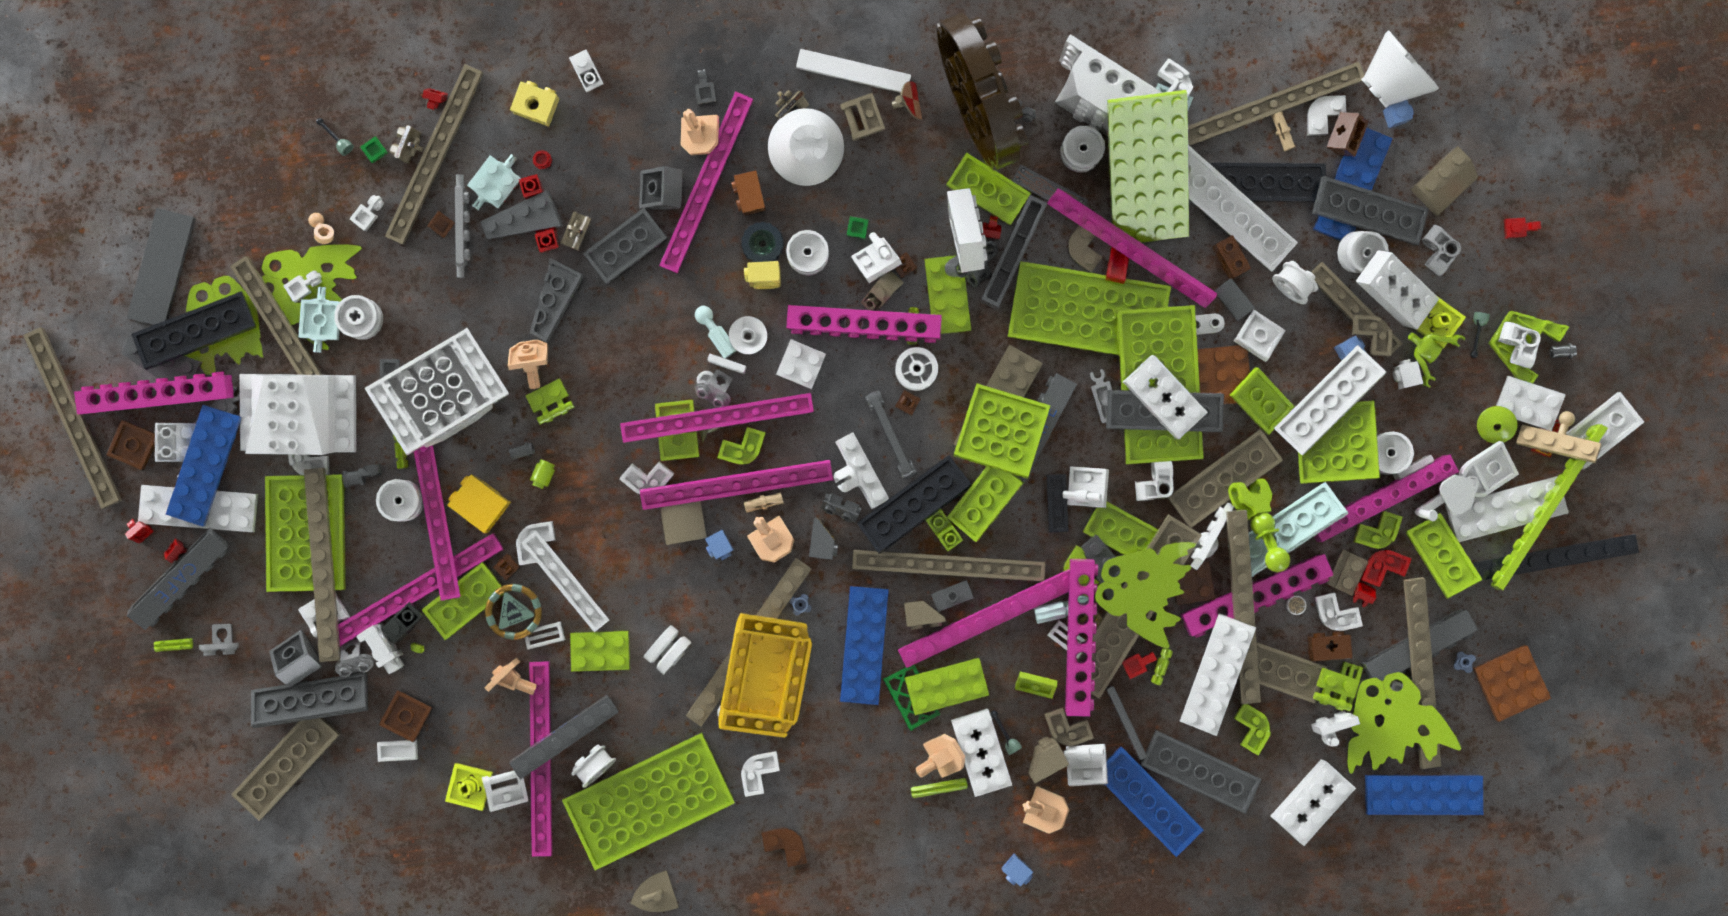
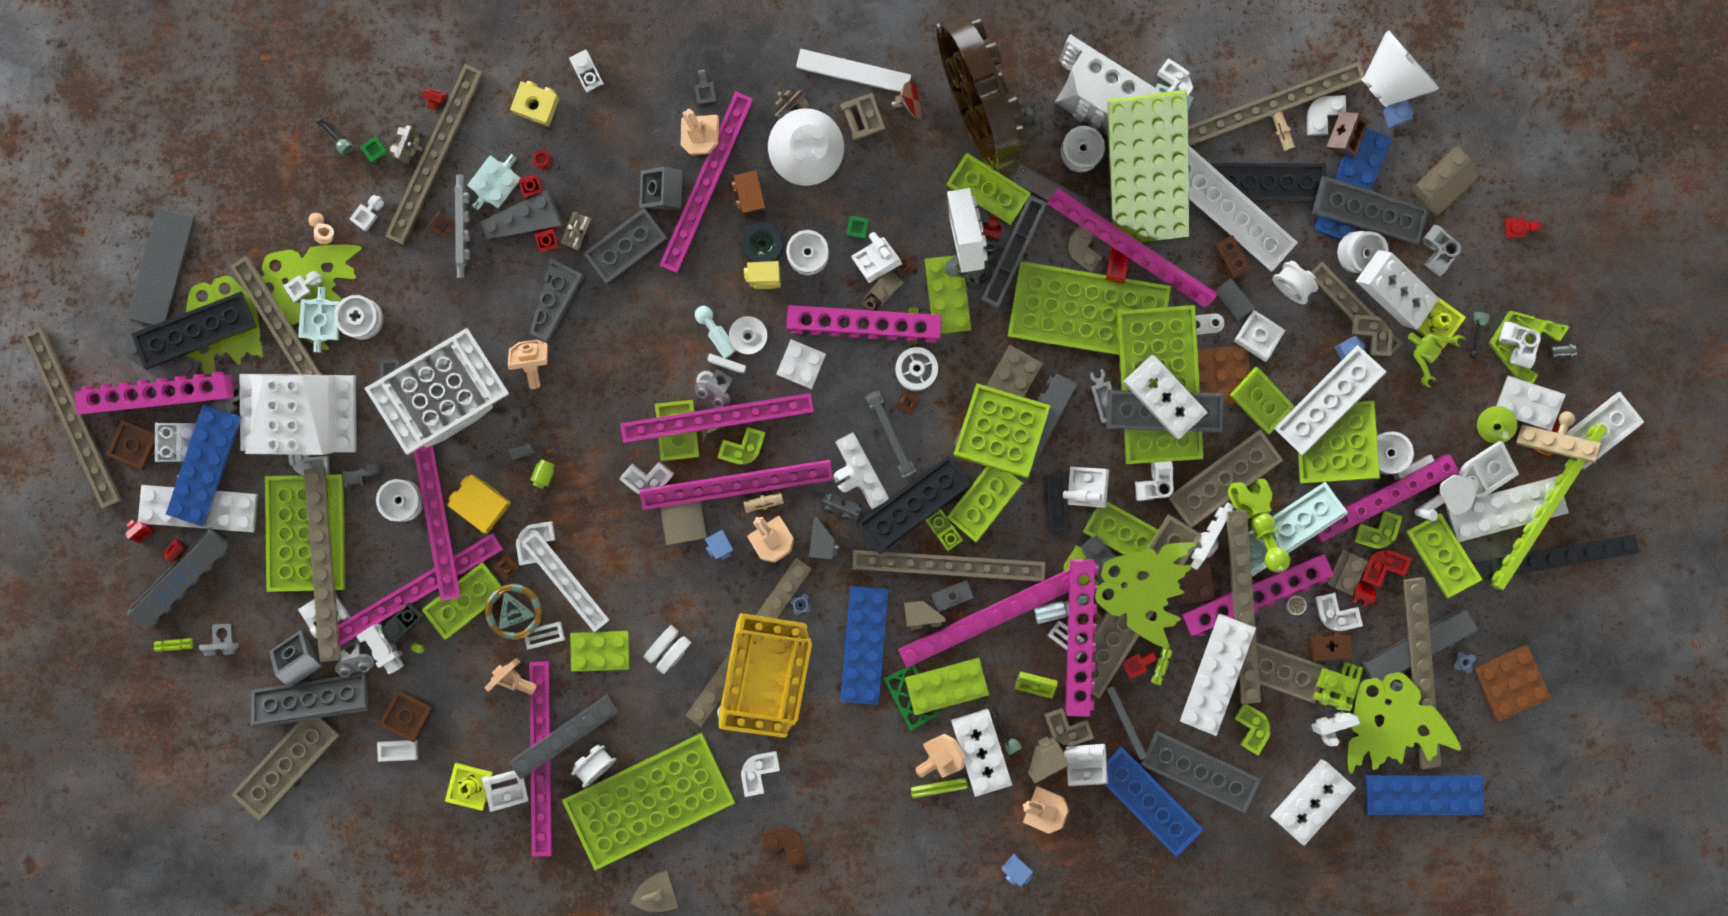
(402, 463): lime axle -> none
(546, 396): lime plate -> none
(1407, 374): white brick -> none

